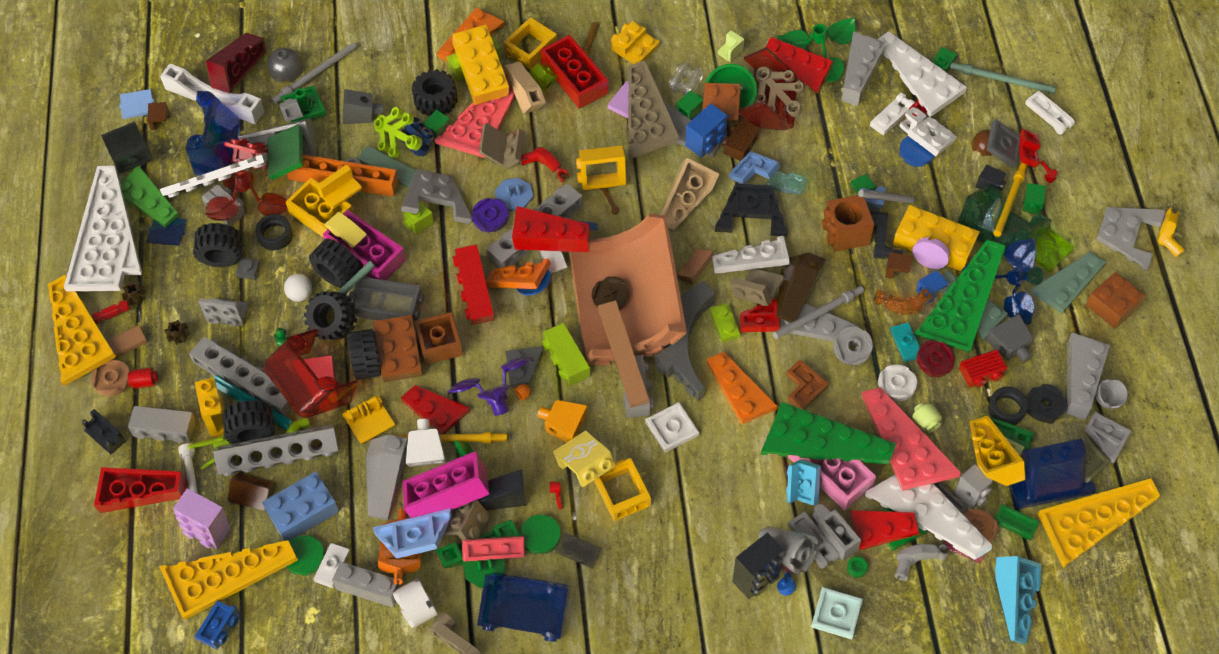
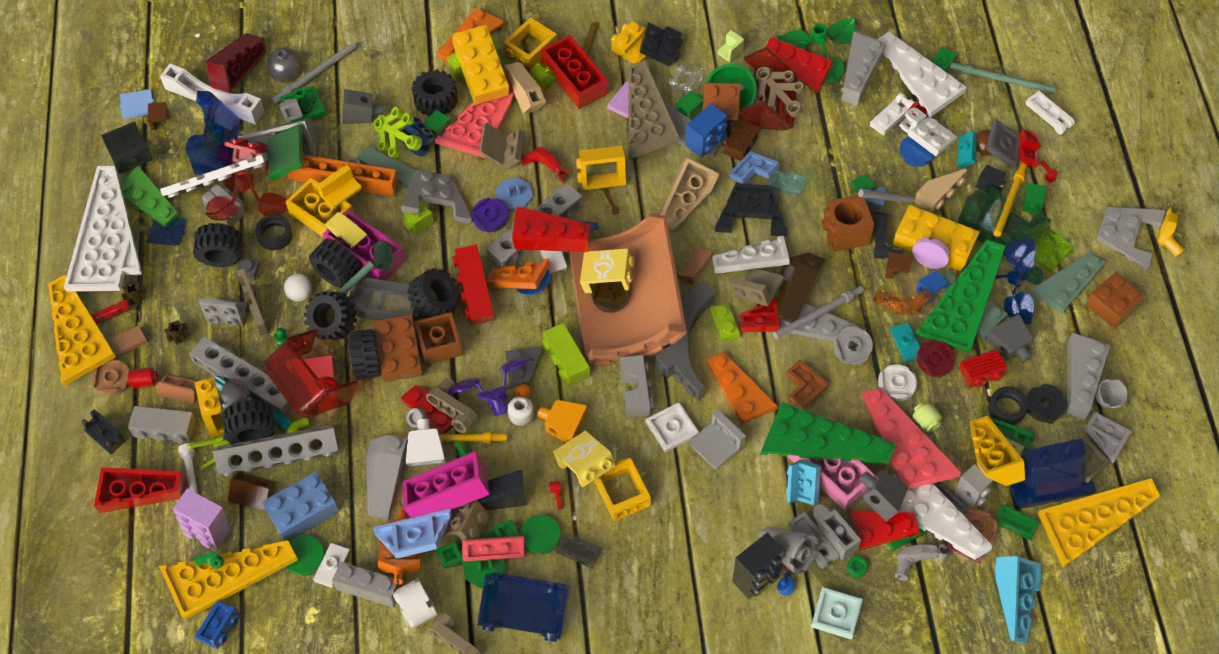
(177, 388): none -> nougat slope
(211, 558): none -> green arm
(233, 392): none -> flat silver cylinder
(255, 305): none -> dark tan wing
(368, 419): yellow hinge -> none
(383, 255): none -> clear green brick
(414, 415): none -> light grey tile
(442, 285): none -> black tyre
(462, 416): none -> dark tan beam
(520, 411): none -> white head
(606, 267): none -> light yellow panel
(623, 354): medium nougat tile -> none
(661, 44): none -> black plate
(719, 440): none -> light grey bracket
(883, 493): none -> dark grey torso
(936, 191): none -> tan slope
(967, 149): none -> teal plate

